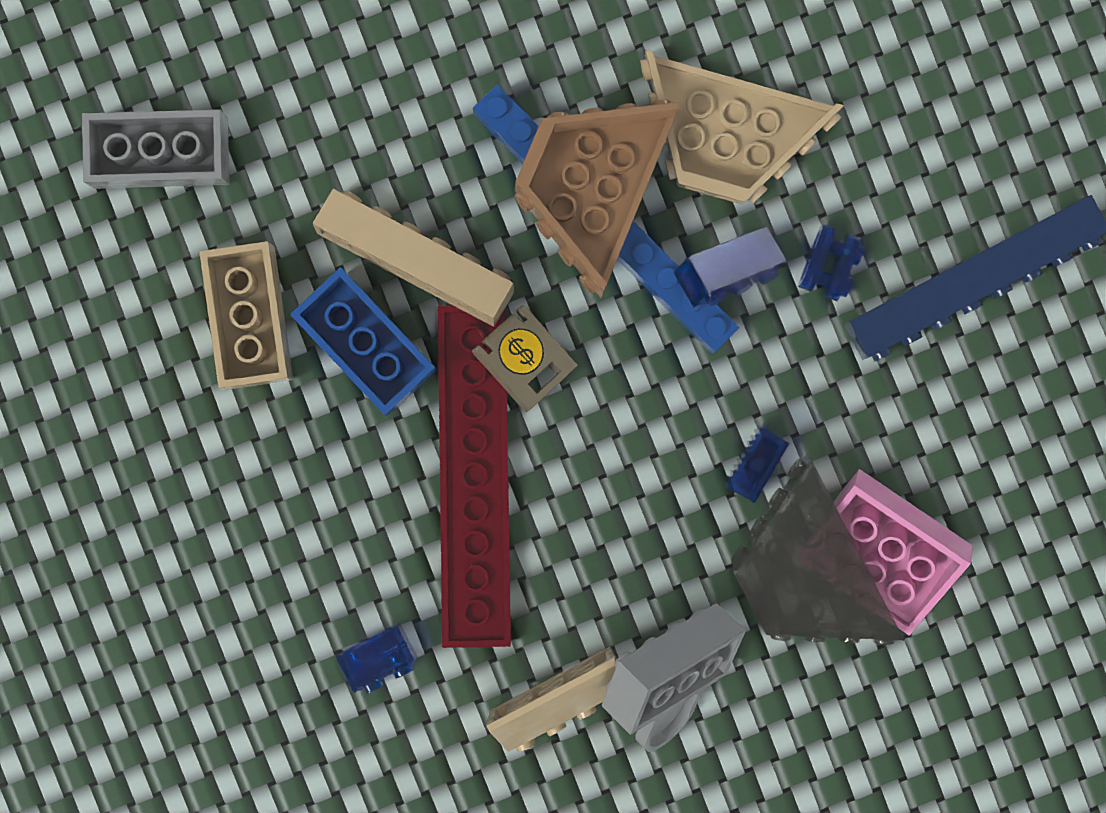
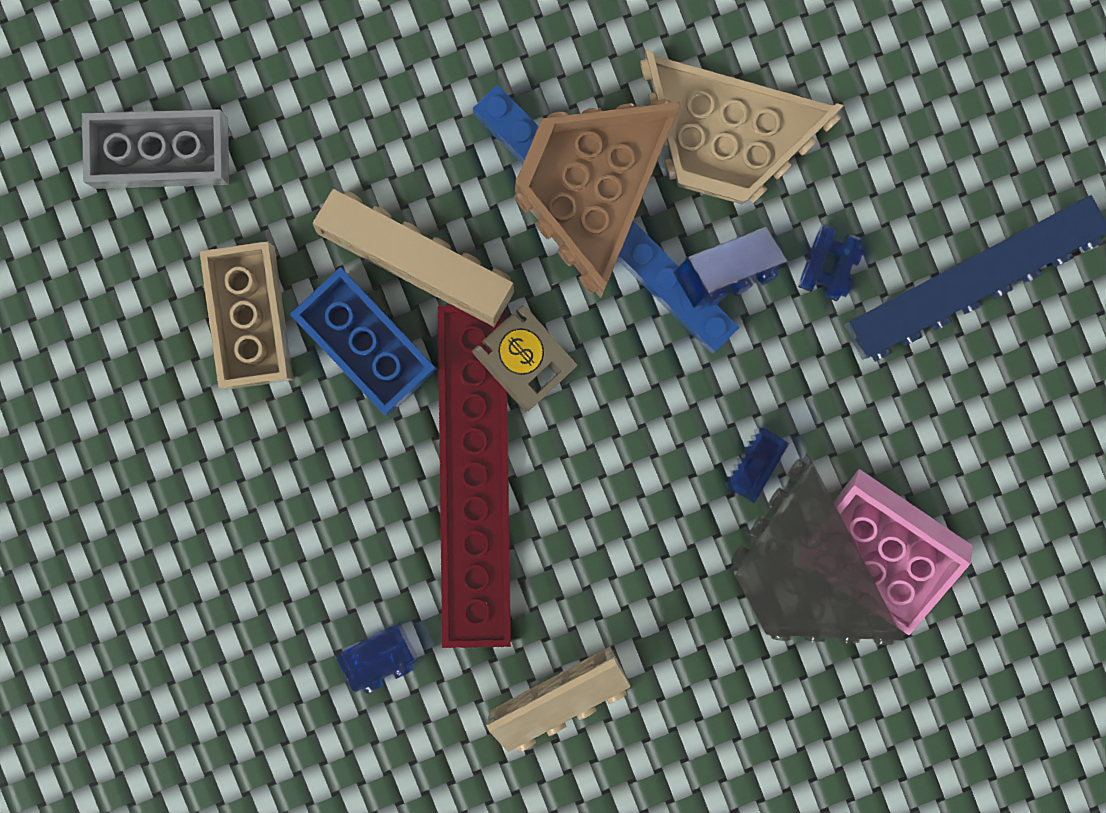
(664, 678): light grey brick -> none

